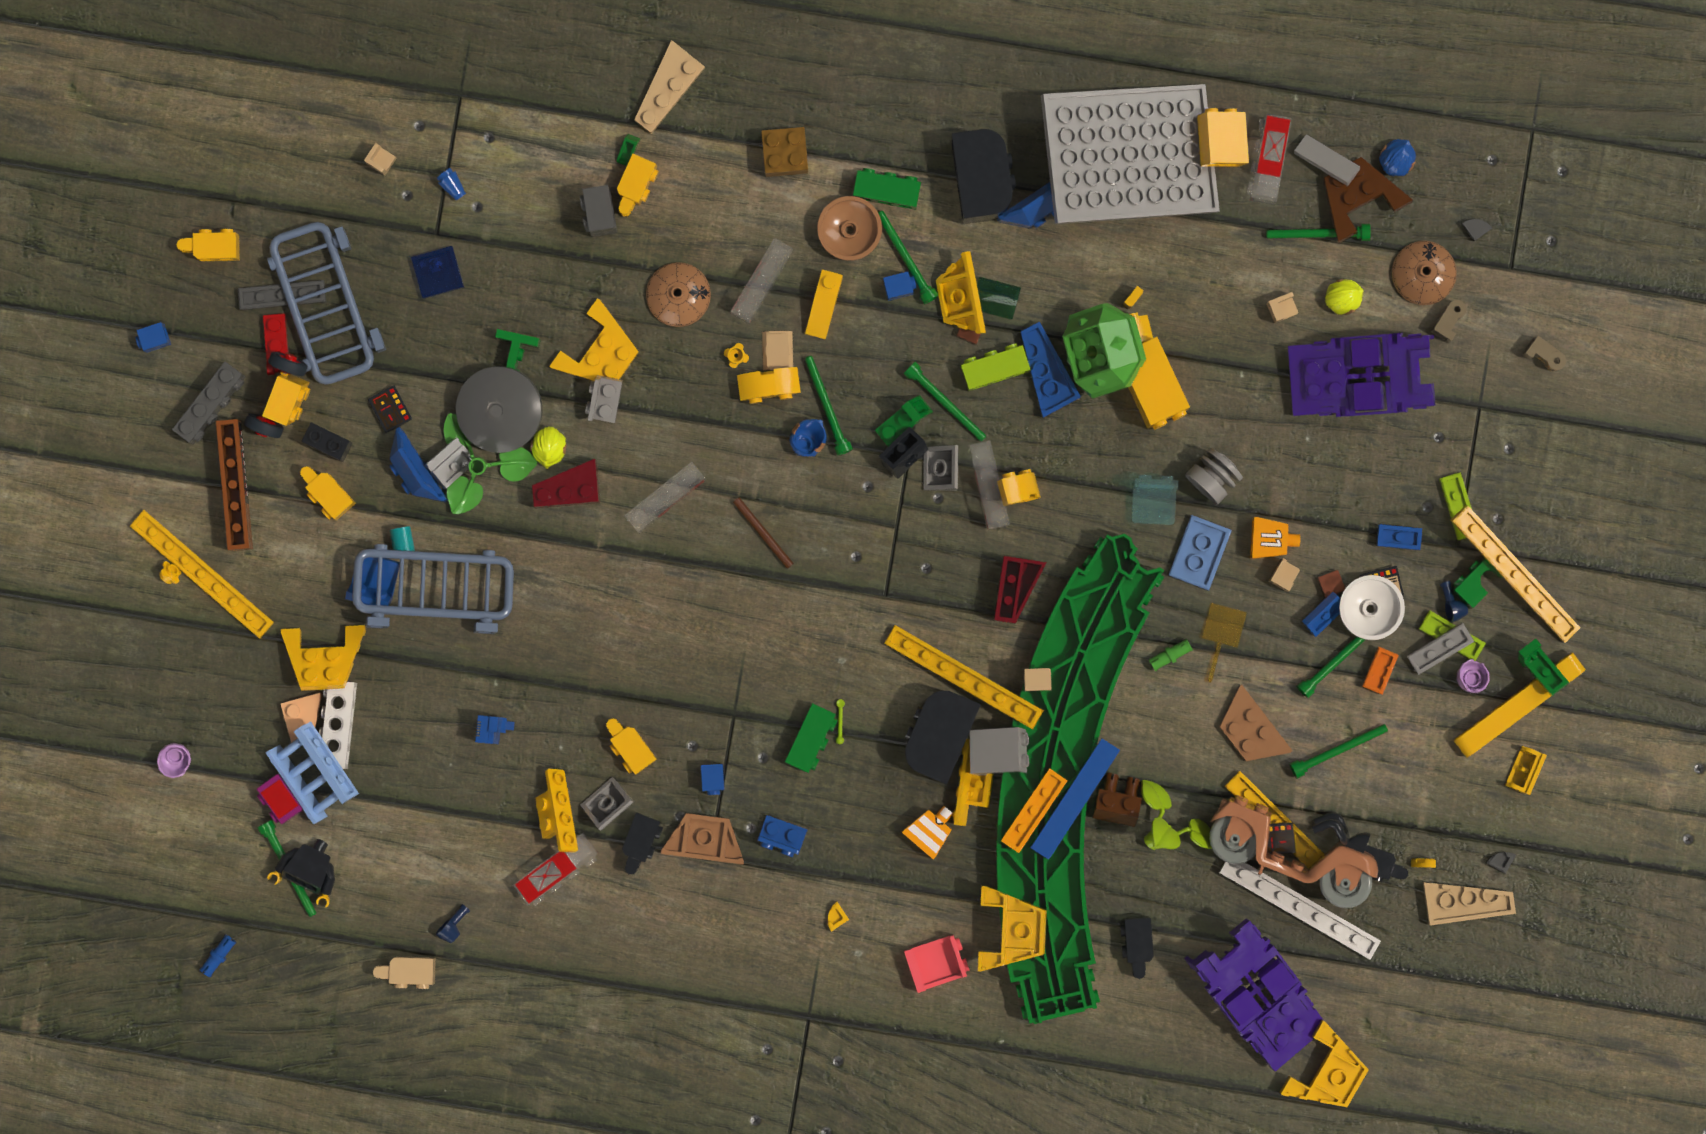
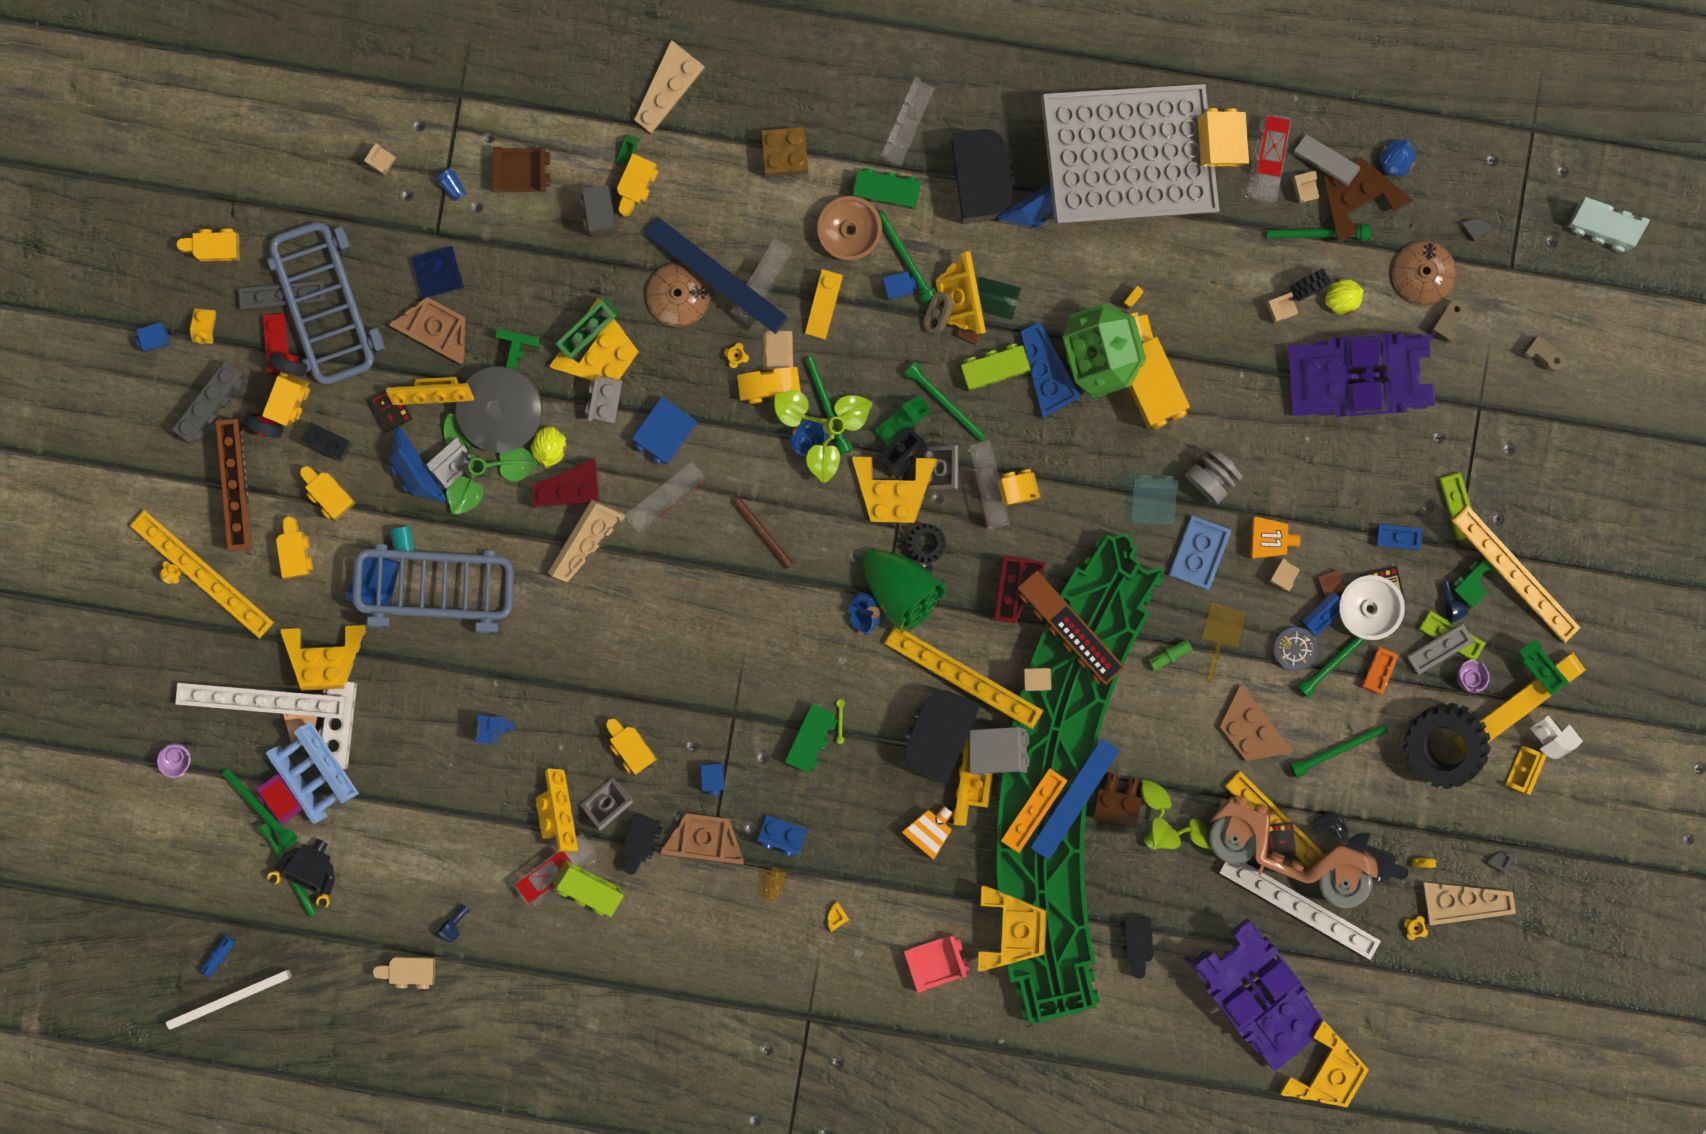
(202, 326): none -> yellow bracket
(228, 999): none -> white tile
(261, 700): none -> white plate
(285, 836): none -> green piece
(292, 551): none -> yellow hinge
(431, 391): none -> yellow bracket
(435, 327): none -> medium nougat wing
(520, 169): none -> reddish brown panel
(584, 539): none -> tan wing
(588, 328): none -> green brick
(588, 889): none -> lime brick
(664, 431): none -> blue brick
(716, 275): none -> dark blue tile
(774, 883): none -> clear yellow cone
(851, 414): none -> lime plant
(864, 612): none -> blue hair
(893, 499): none -> yellow wing
(901, 588): none -> green cylinder
(907, 122): none -> clear fence
(936, 552): none -> black tyre
(939, 312): none -> dark tan plate
(1071, 627): none -> brick
(1295, 649): none -> clear piece
(1306, 187): none -> tan panel
(1310, 285): none -> black tyre
(1421, 931): none -> yellow plate
(1427, 765): none -> black tyre
(1555, 741): none -> white brick
(1607, 226): none -> light aqua wedge

